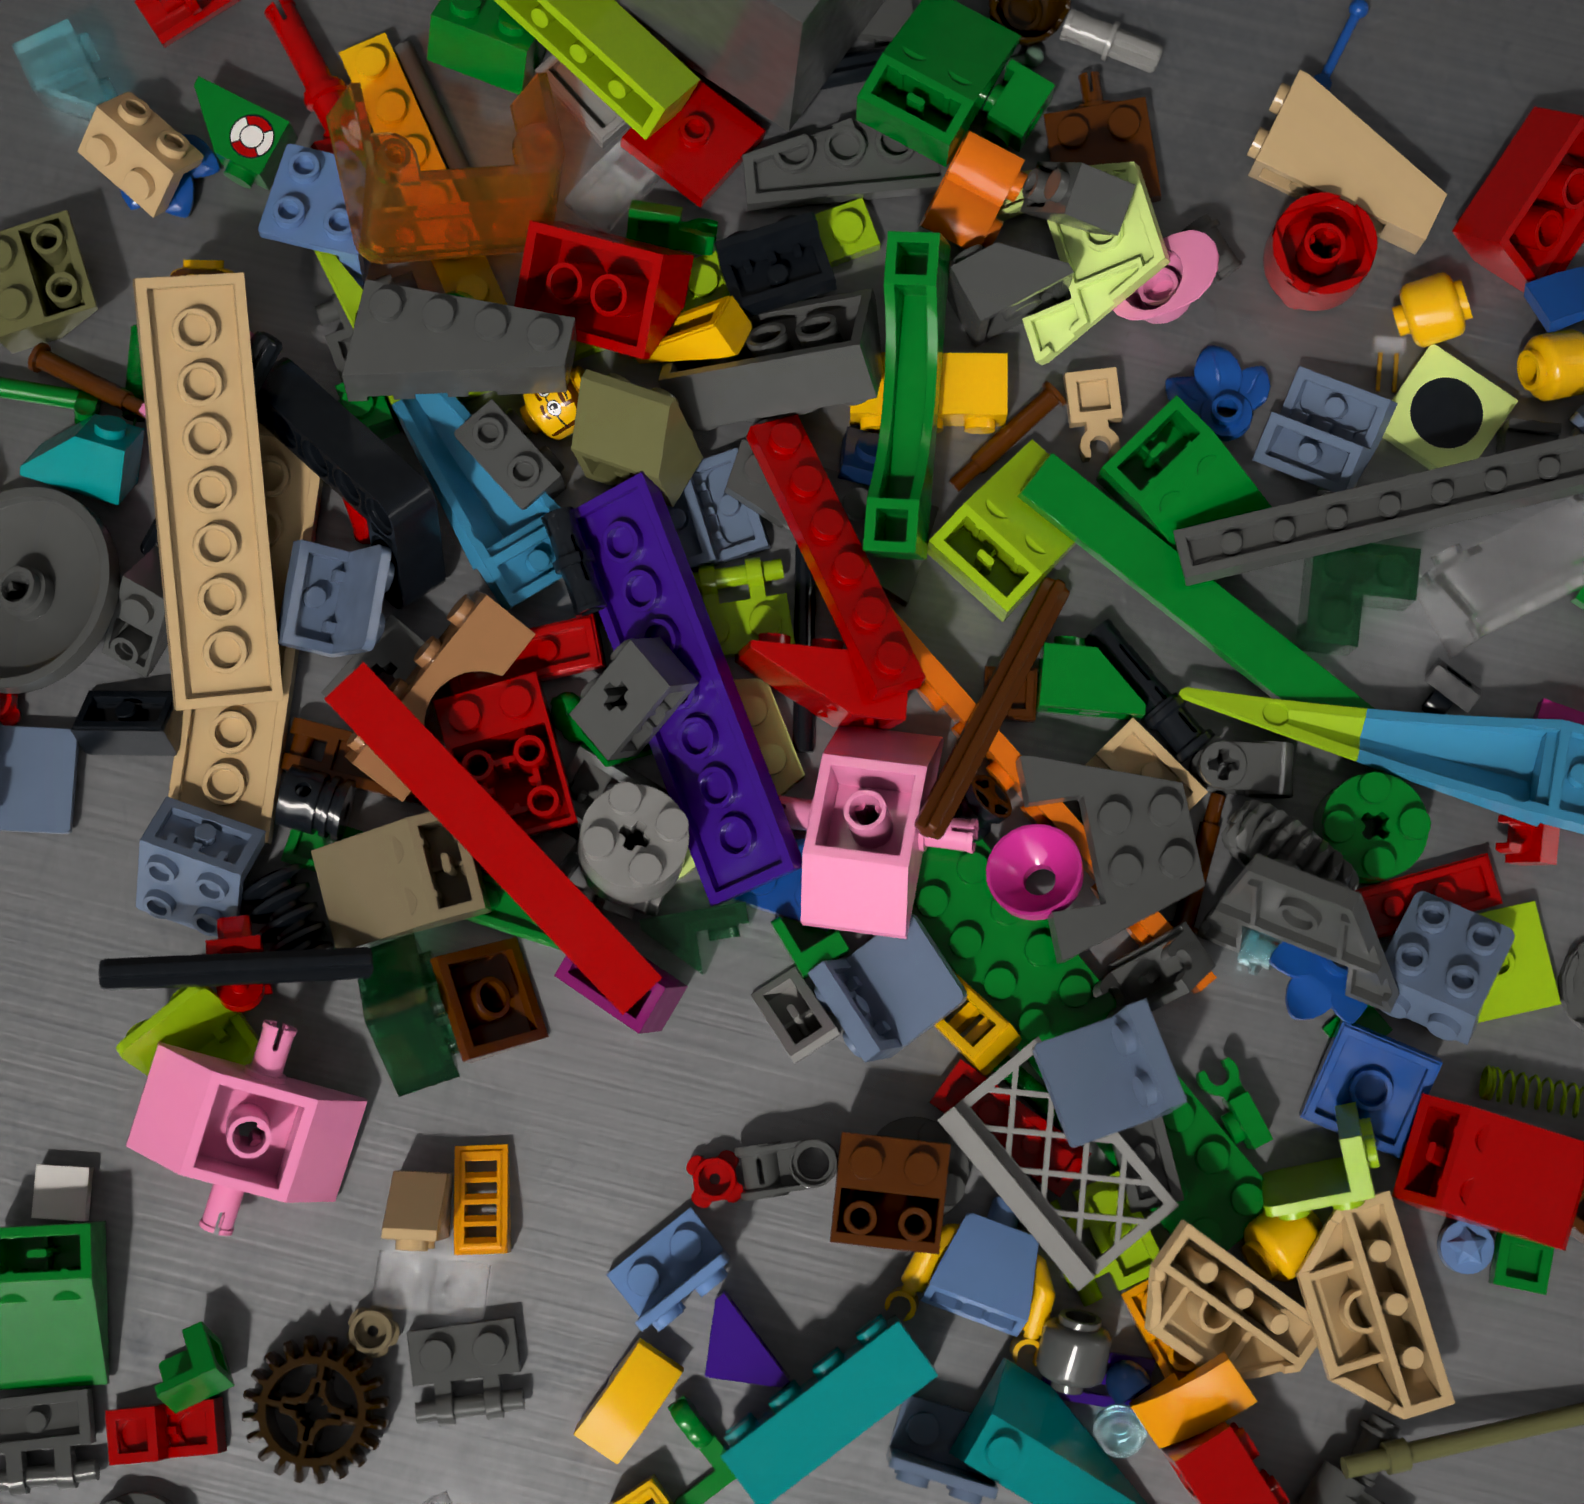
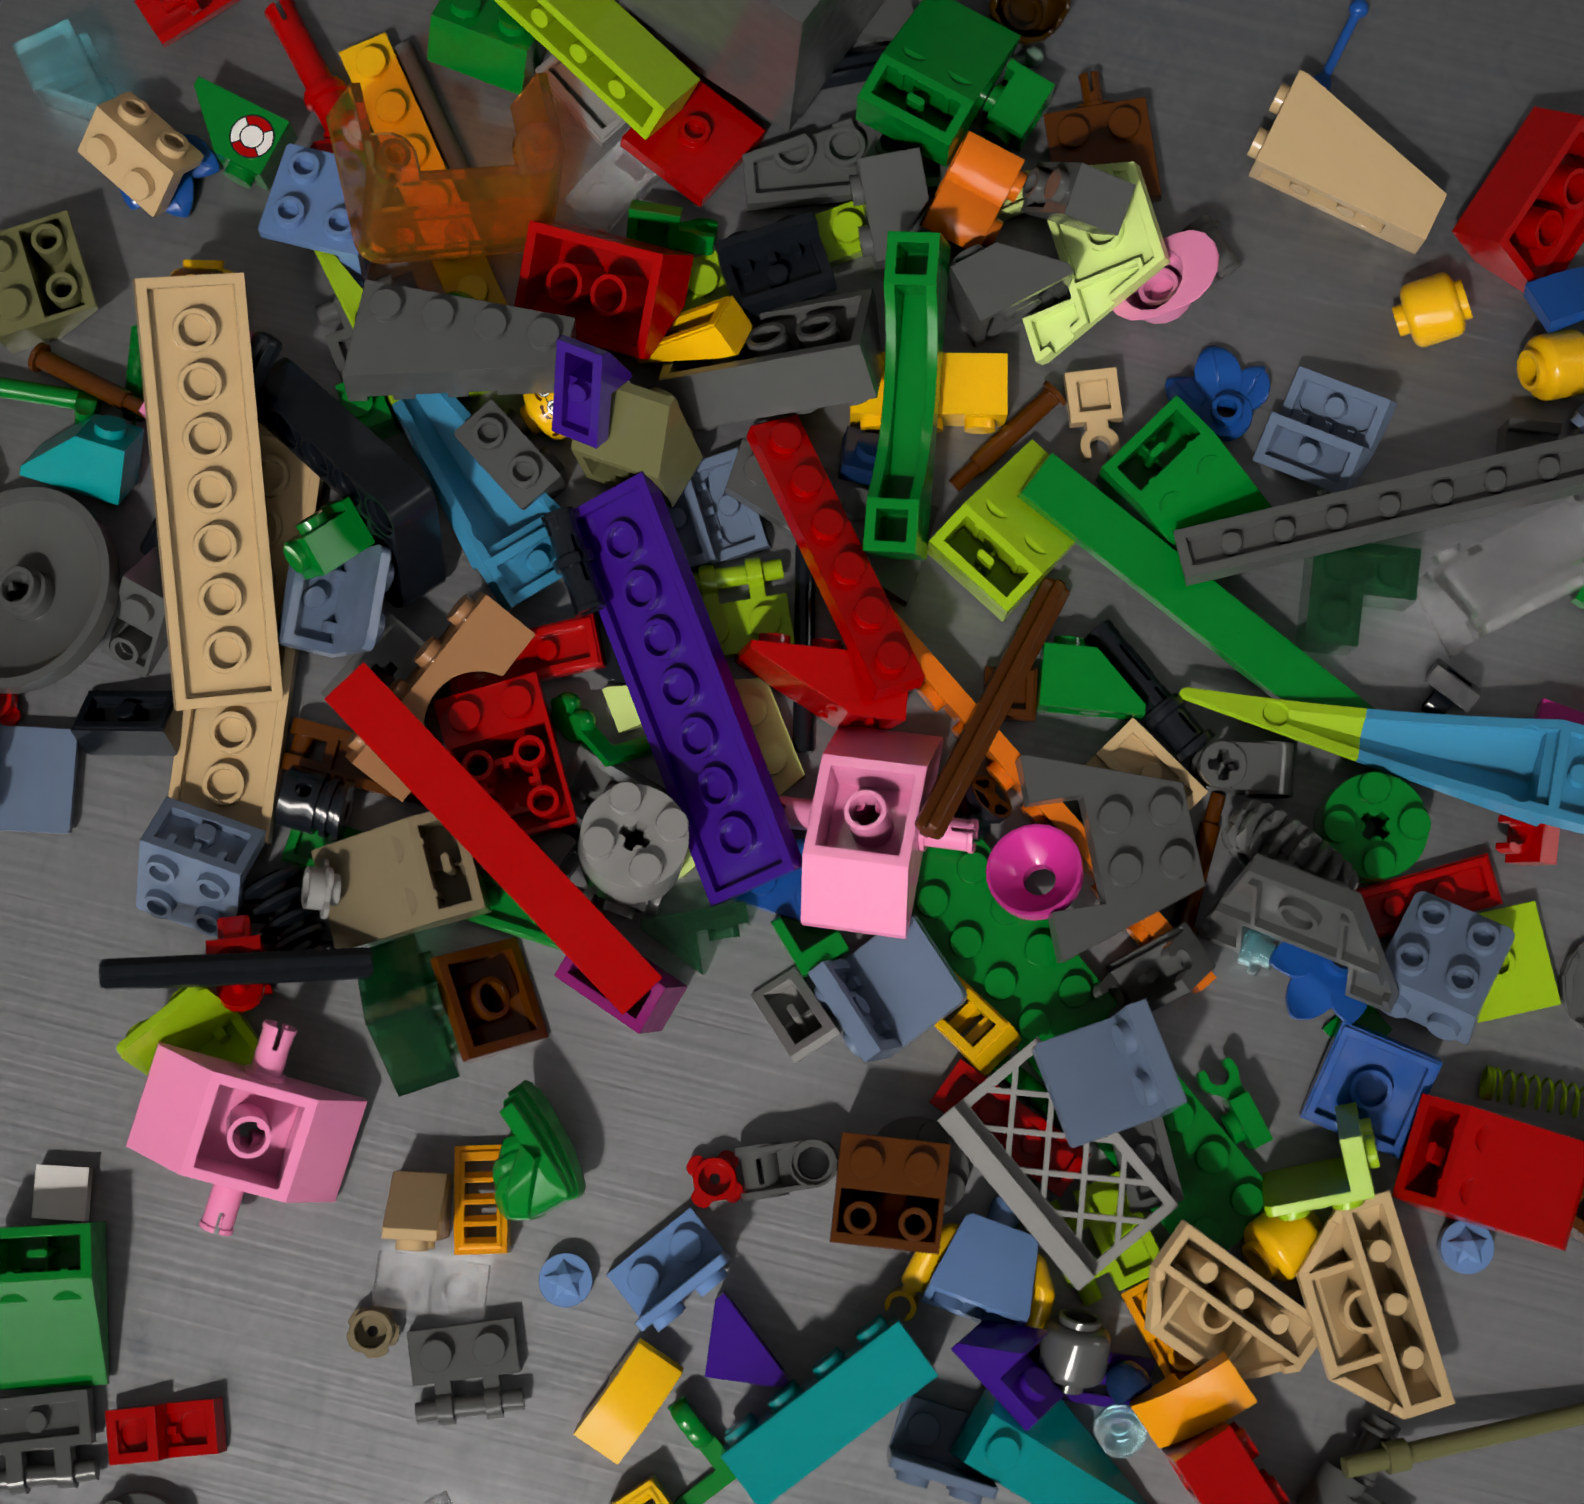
(194, 1372): green panel -> none
(289, 1404): dark brown gear -> none
(320, 888): none -> light grey plate
(327, 539): none -> green brick
(536, 1160): none -> green hair
(565, 1279): none -> medium blue tile
(584, 389): none -> dark purple slope
(633, 697): dark grey brick -> none
(892, 198): none -> dark grey slope
(1000, 1362): none -> dark purple slope
(1111, 41): light grey axle -> none
(1333, 227): red brick -> none
(1388, 345): clear piece -> none
(1446, 411): yellowish green tile -> none
(1521, 1264): green plate -> none

